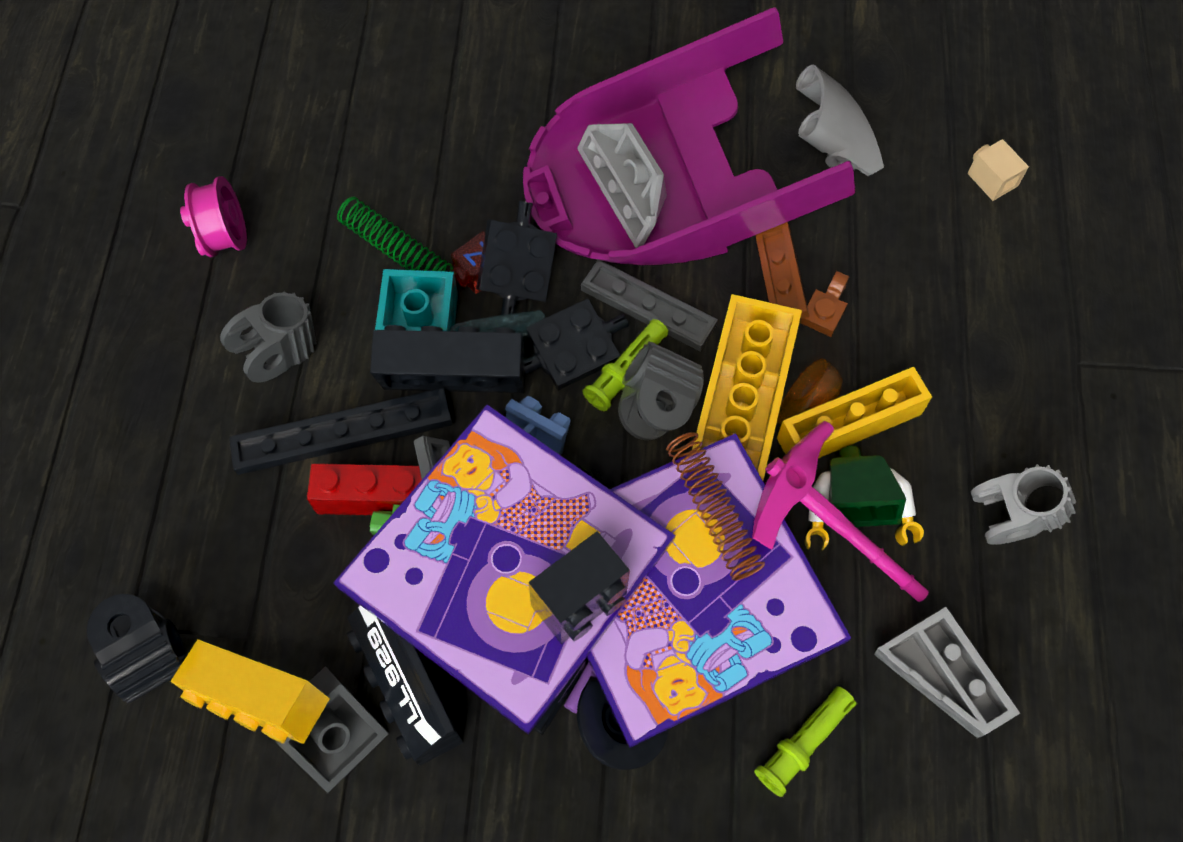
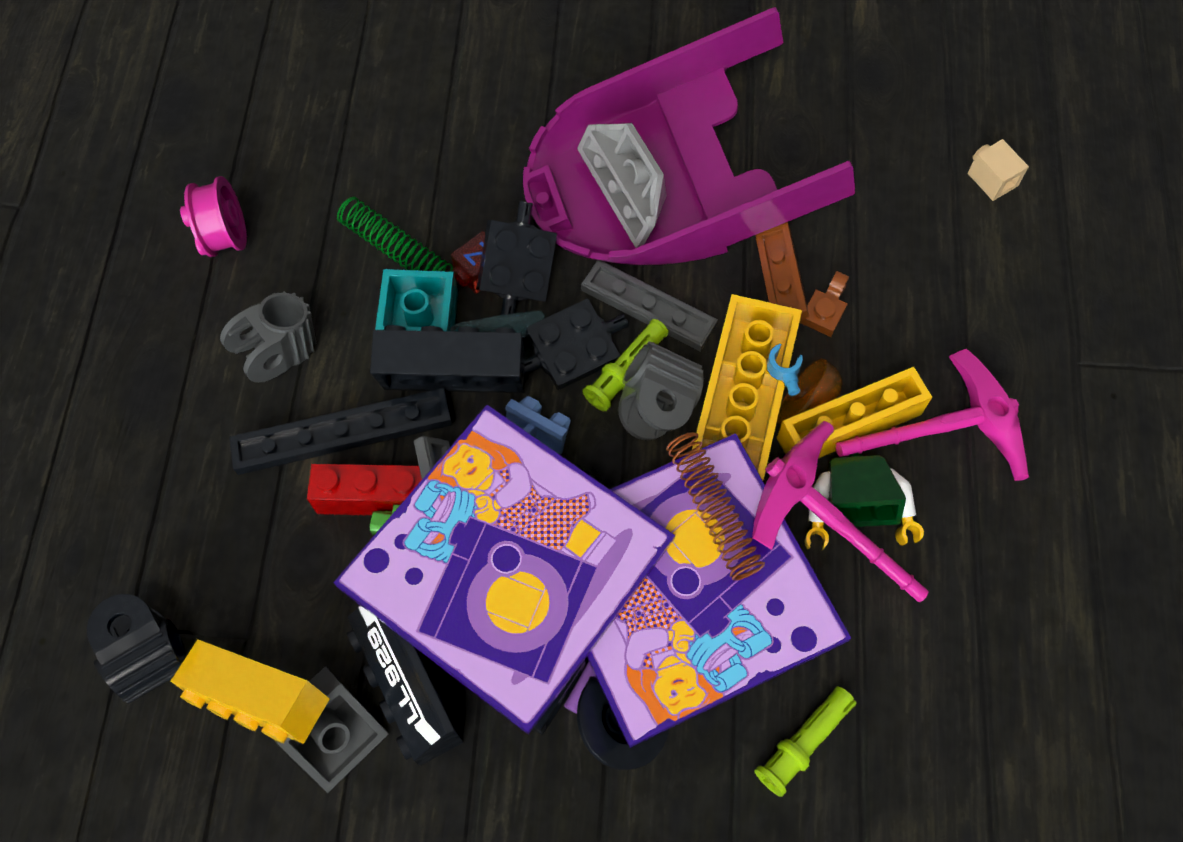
(580, 588): black brick -> none
(787, 375): none -> dark azure piece
(838, 125): light grey panel -> none
(950, 673): light grey wedge -> none
(989, 410): none -> dark pink piece
(1015, 491): light grey piece -> none

